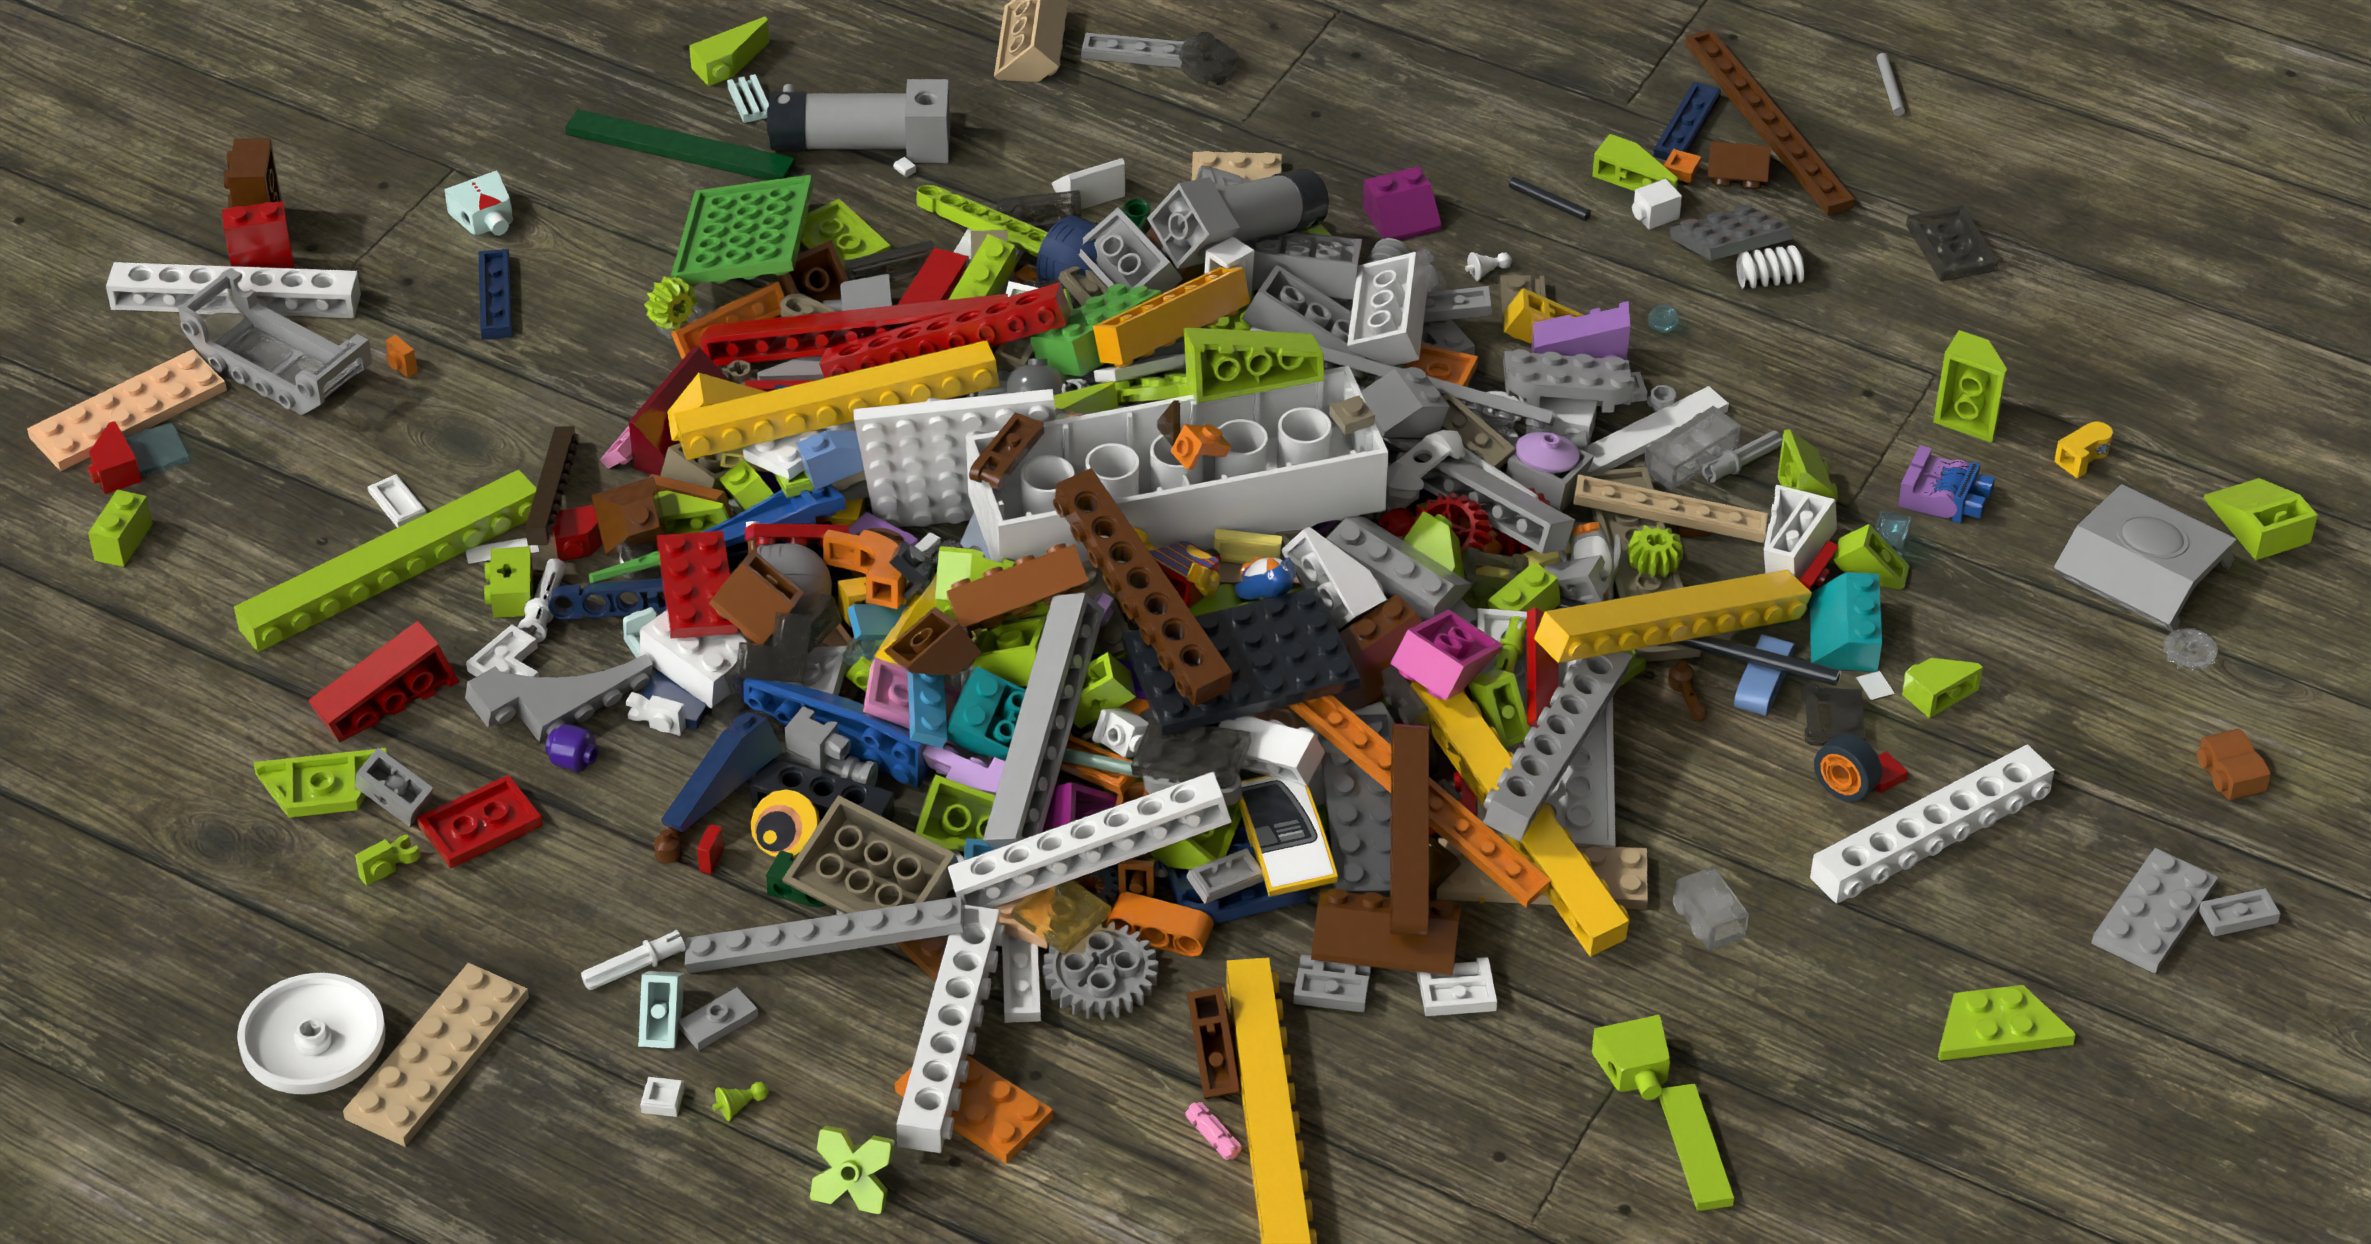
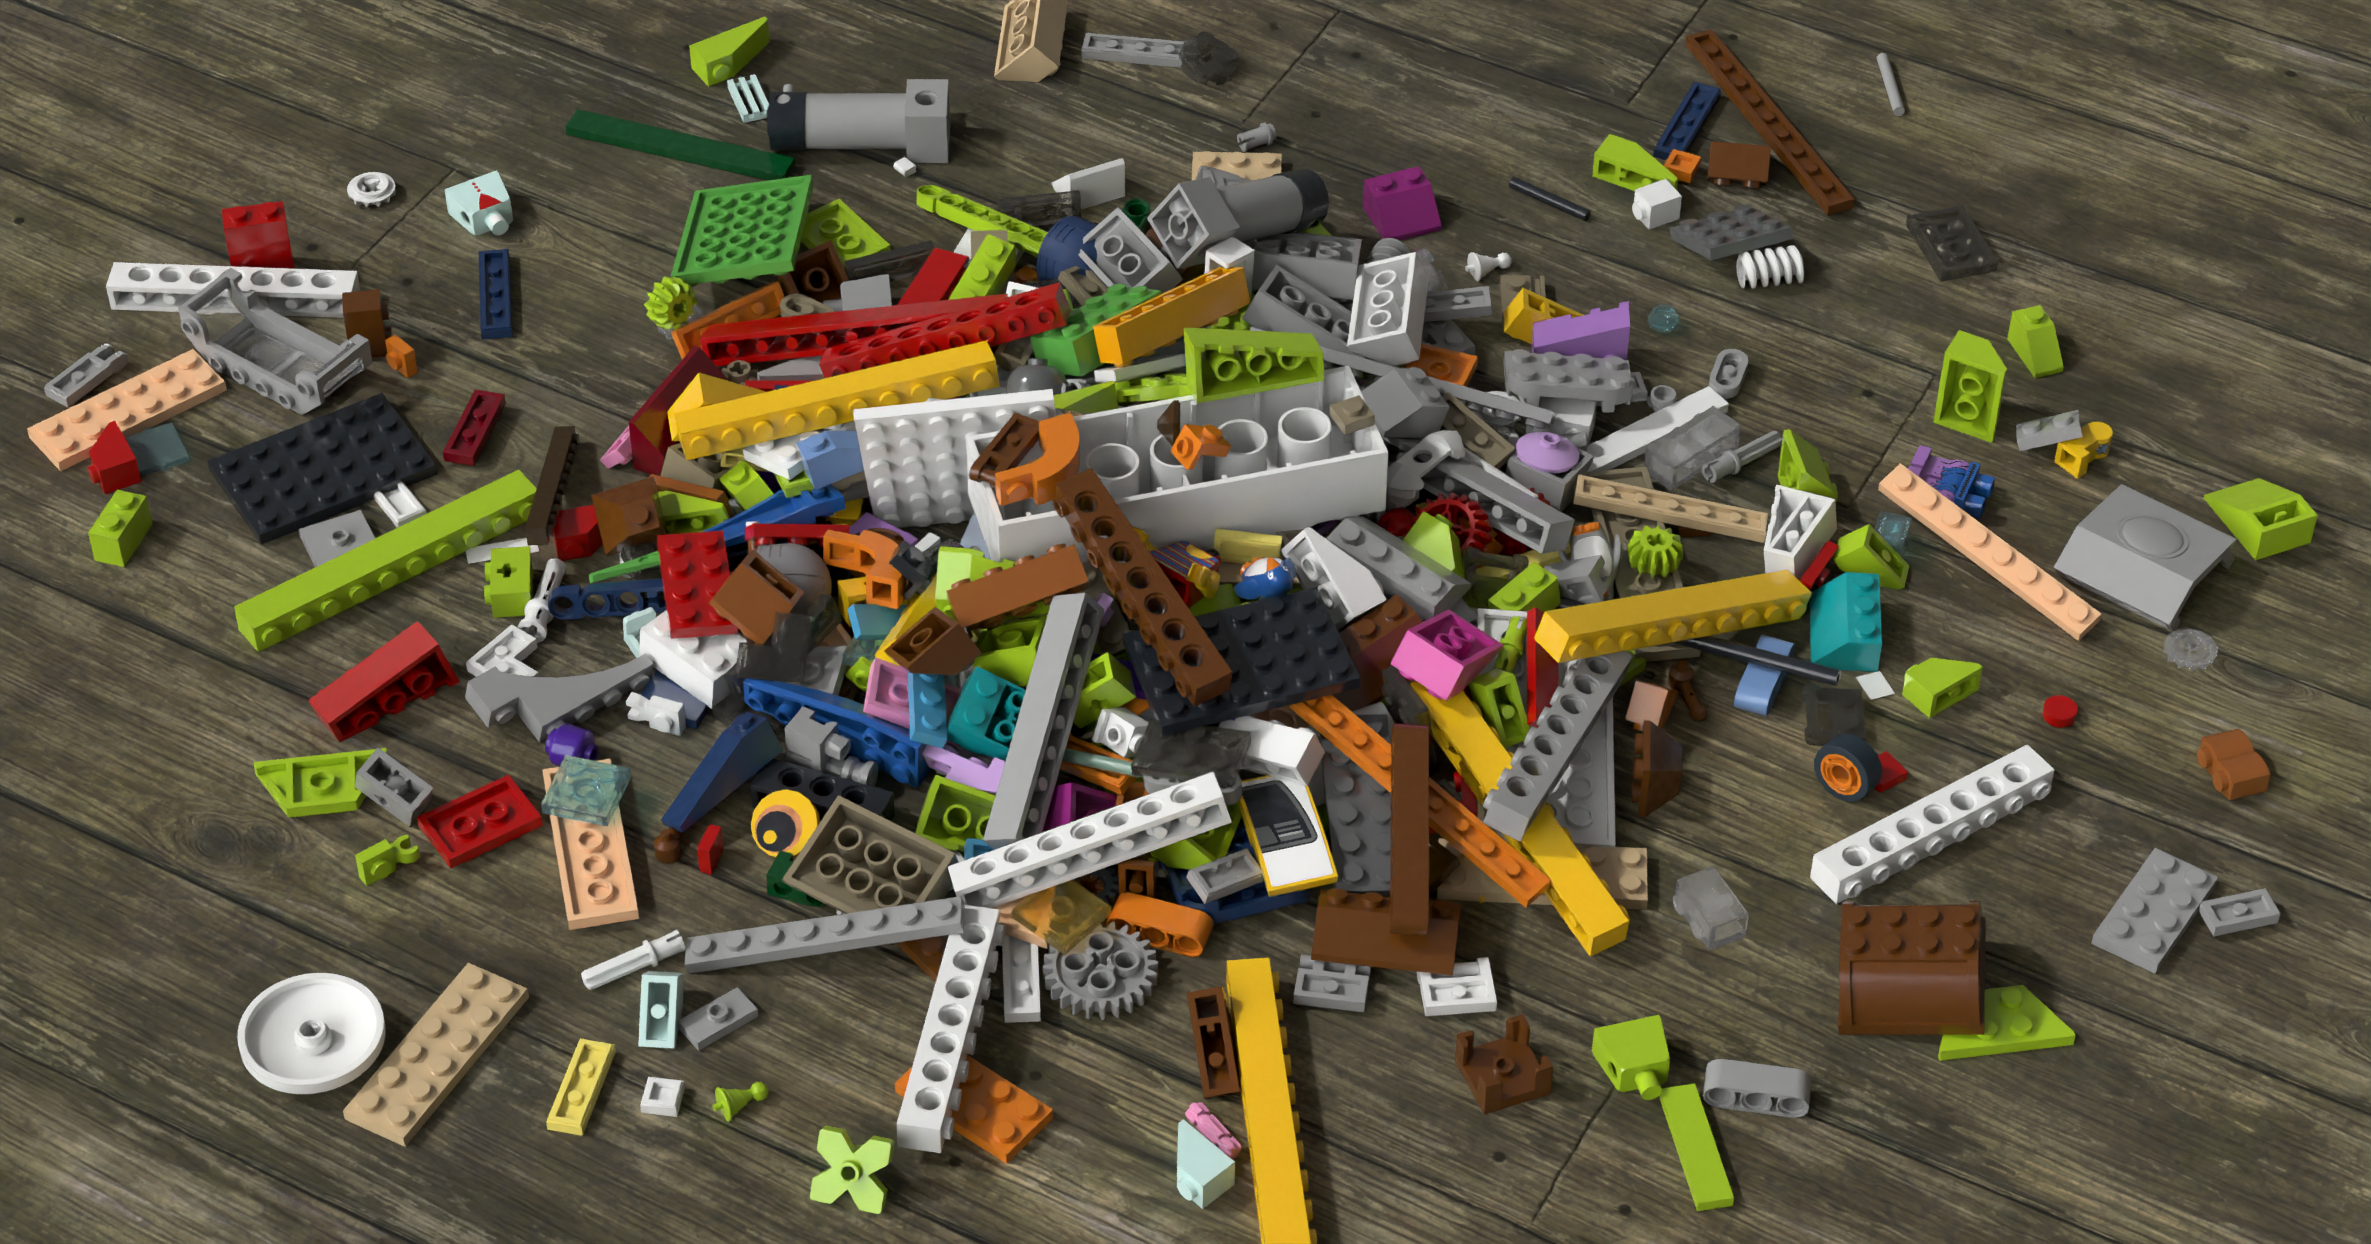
(85, 375): none -> light grey hinge
(251, 173): reddish brown brick -> none
(321, 468): none -> black plate
(335, 536): none -> light grey plate
(366, 316): none -> reddish brown brick
(370, 182): none -> white gear
(474, 427): none -> dark red plate
(581, 1087): none -> light yellow tile
(586, 790): none -> clear light blue plate
(593, 868): none -> light nougat plate
(1061, 460): none -> orange arch
(1202, 1167): none -> light aqua slope
(1262, 135): none -> light grey pin
(1504, 1069): none -> reddish brown panel
(1650, 703): none -> slope
(1656, 769): none -> reddish brown slope
(1728, 373): none -> light grey plate
(1757, 1088): none -> light grey beam
(1912, 969): none -> reddish brown container
(1990, 552): none -> light nougat plate
(2035, 341): none -> lime slope
(2049, 430): none -> light grey plate
(2060, 711): none -> red tile

